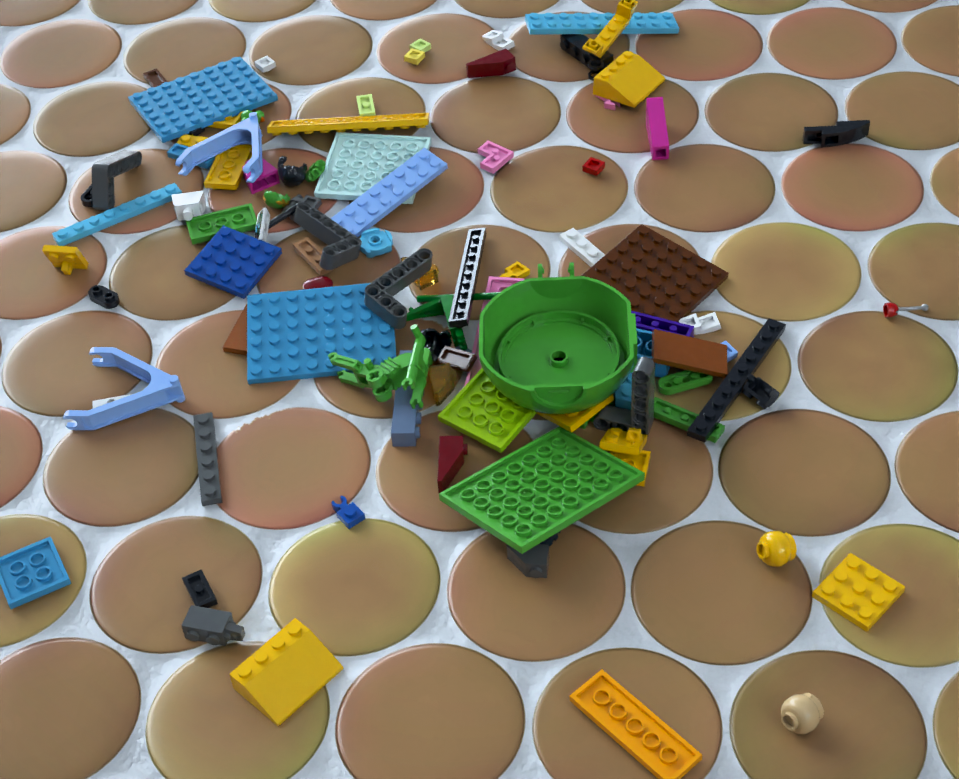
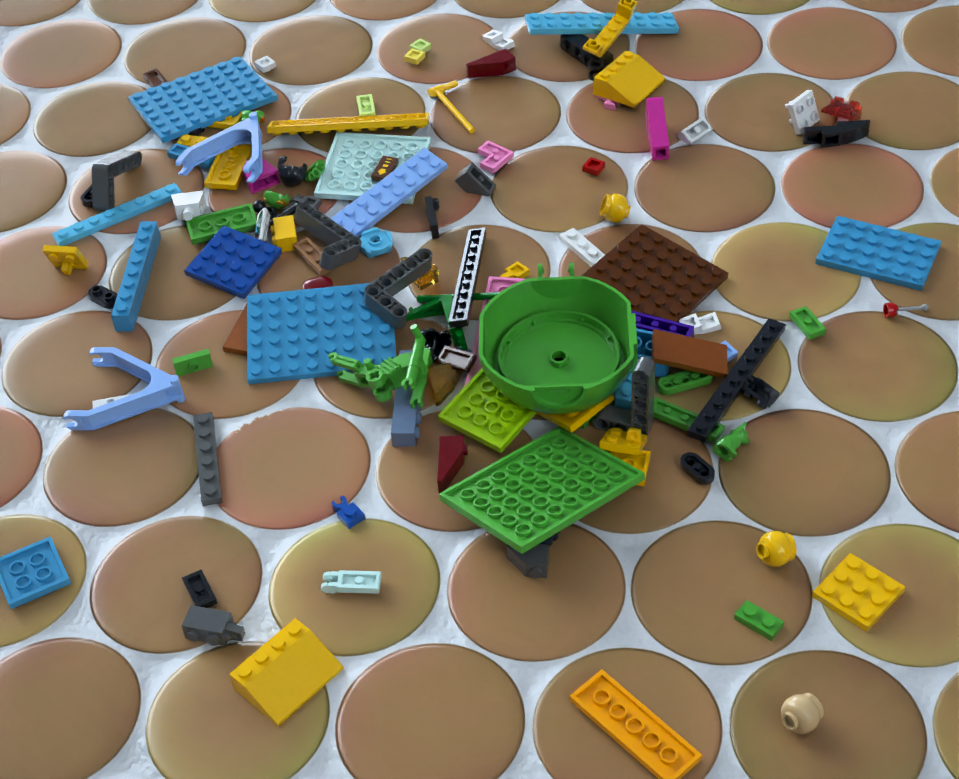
(136, 276): none -> dark azure brick
(192, 362): none -> bright green plate
(258, 205): none -> black plate
(284, 232): none -> yellow brick
(352, 582): none -> light aqua hinge
(384, 168): none -> reddish brown tile
(431, 205): none -> black hinge
(439, 92): none -> yellow bar
(474, 181): none -> dark grey slope
(615, 208): none -> yellow piece
(695, 131): none -> white slope
(700, 470): none -> black plate
(728, 444): none -> bright green animal
(759, 620): none -> bright green plate
(803, 112): none -> white plate
(807, 323): none -> bright green plate
(843, 109): none -> clear red slope
(879, 253): none -> dark azure plate

